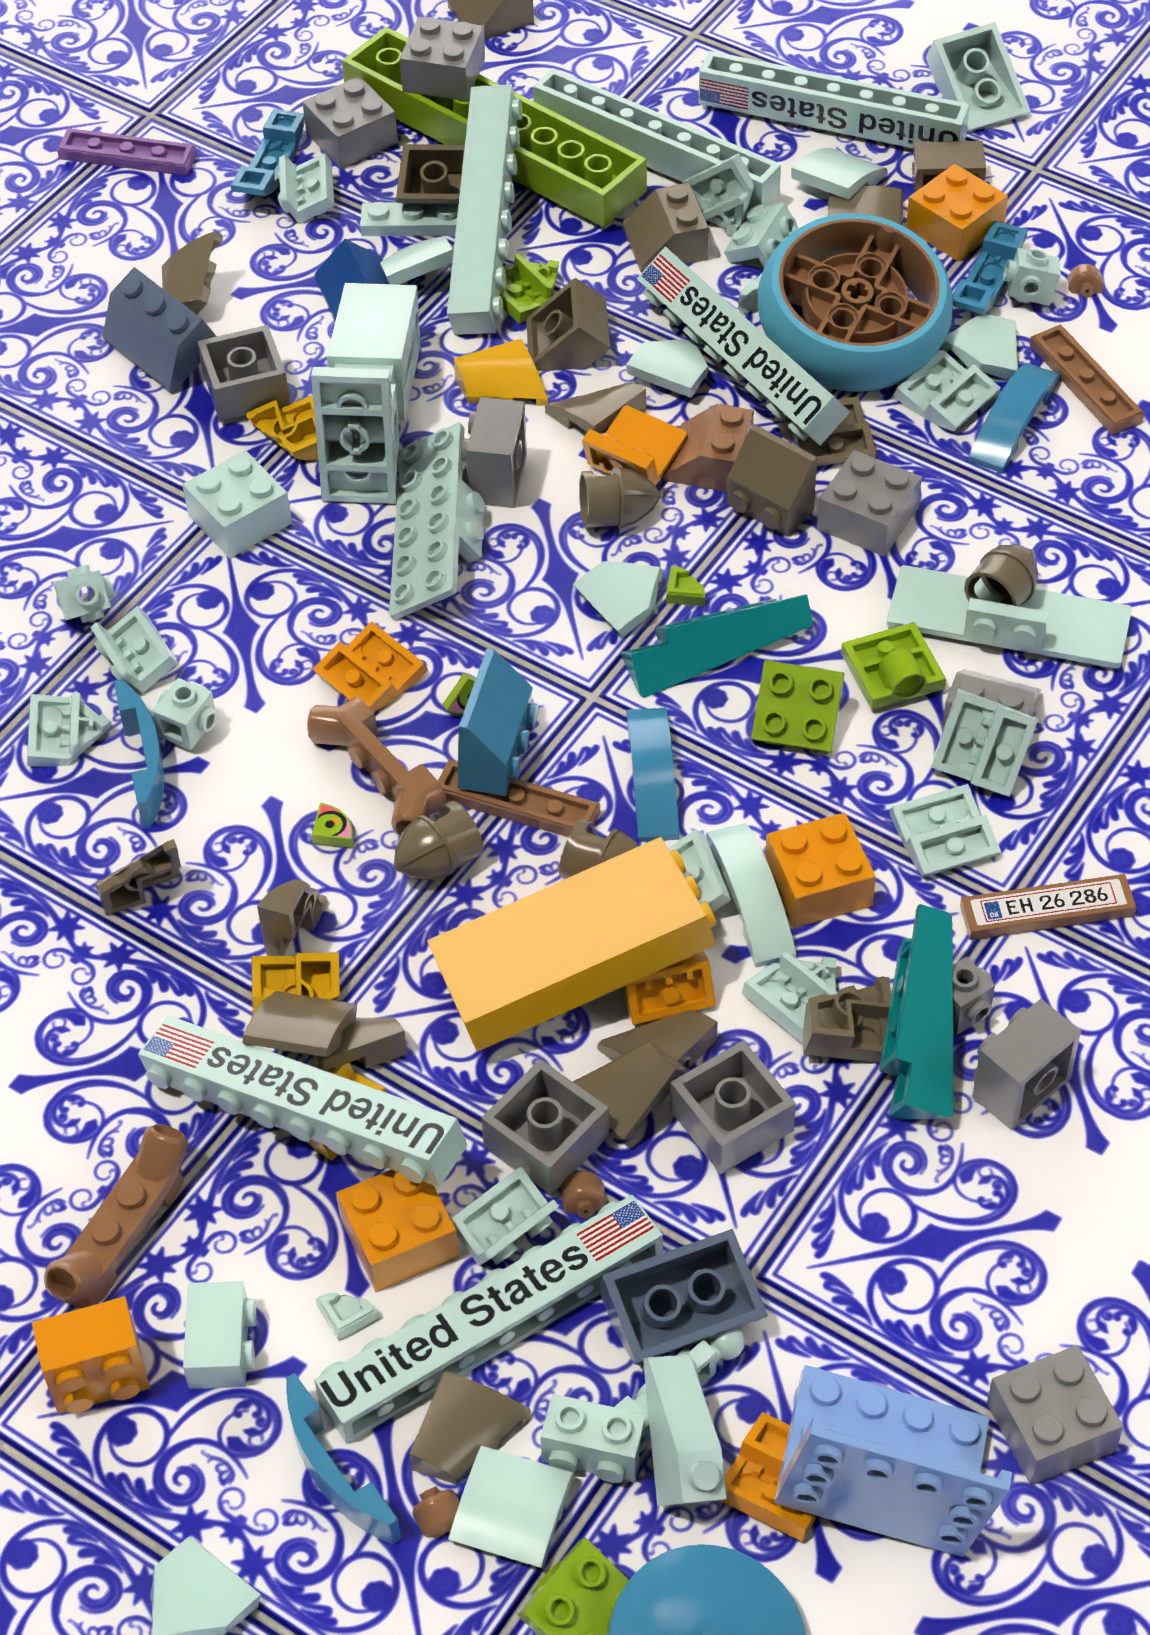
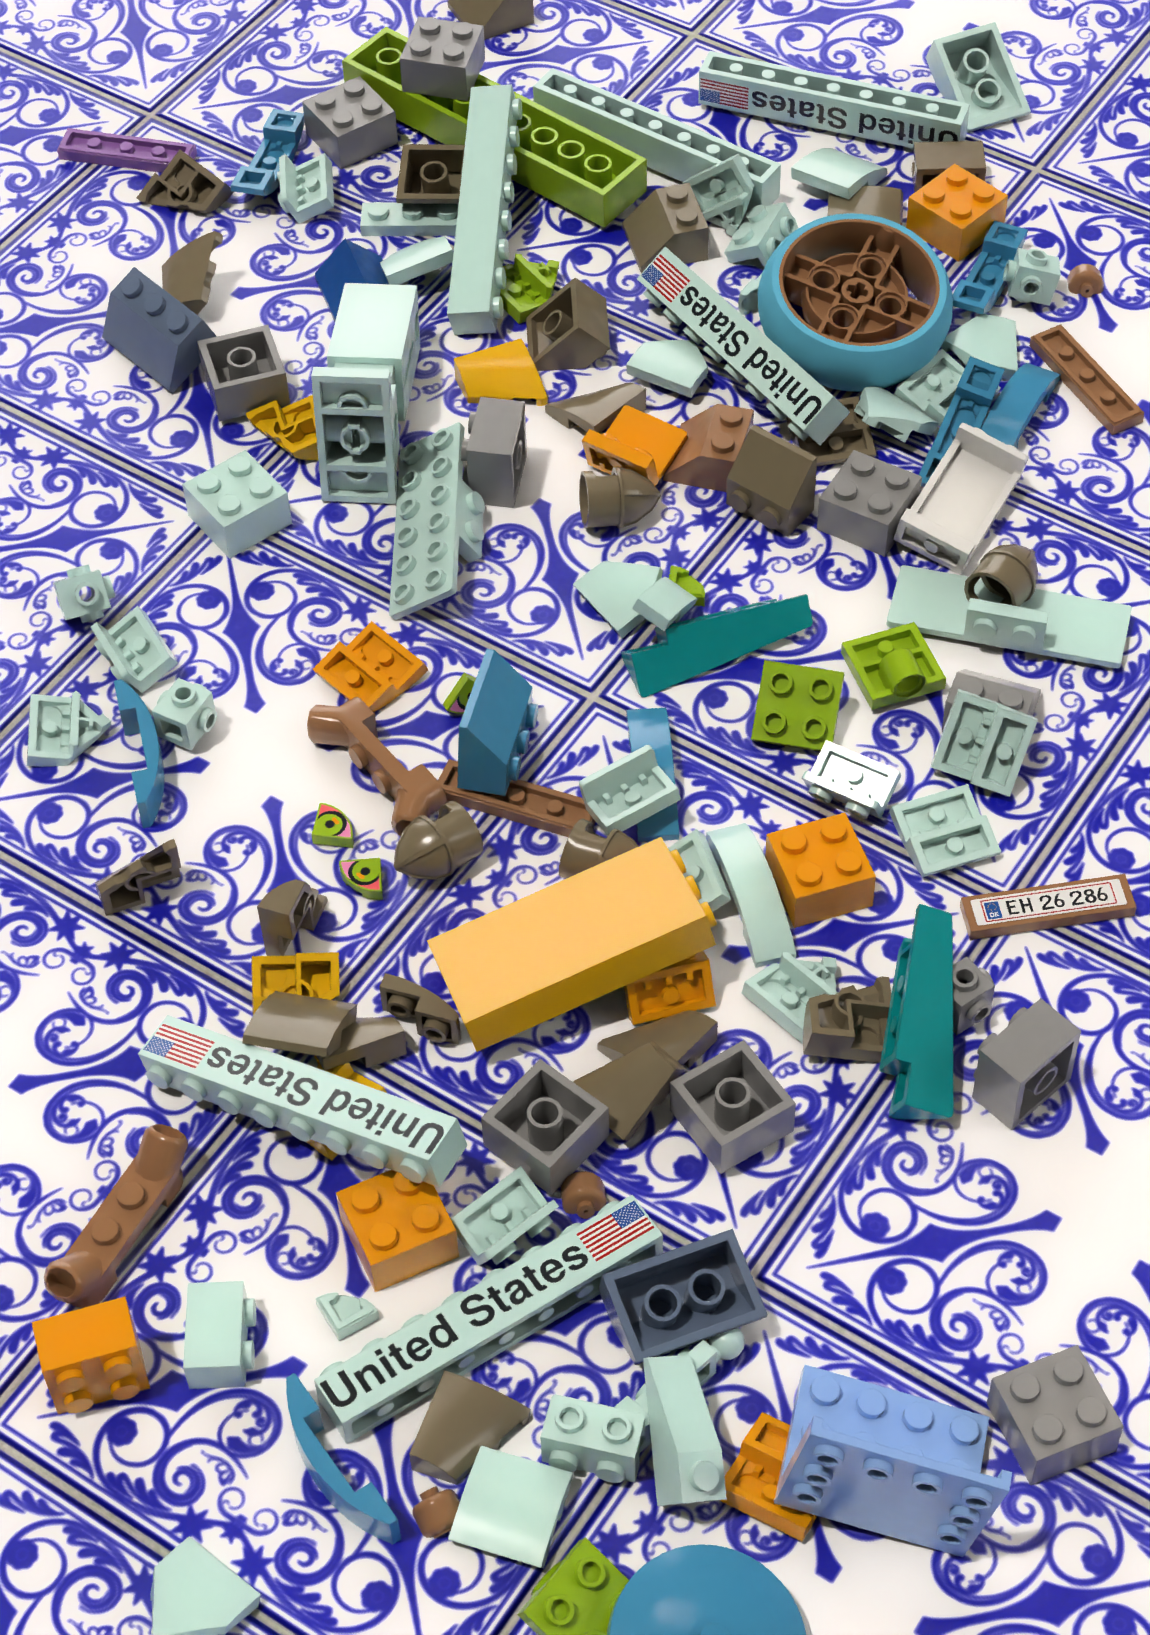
(186, 187): none -> dark tan slope
(363, 876): none -> lime tile
(433, 1016): none -> dark tan slope
(628, 791): none -> light aqua bracket
(664, 603): none -> light aqua slope
(851, 779): none -> light aqua bracket
(892, 414): none -> light aqua slope
(961, 498): none -> white panel
(968, 406): none -> dark azure slope

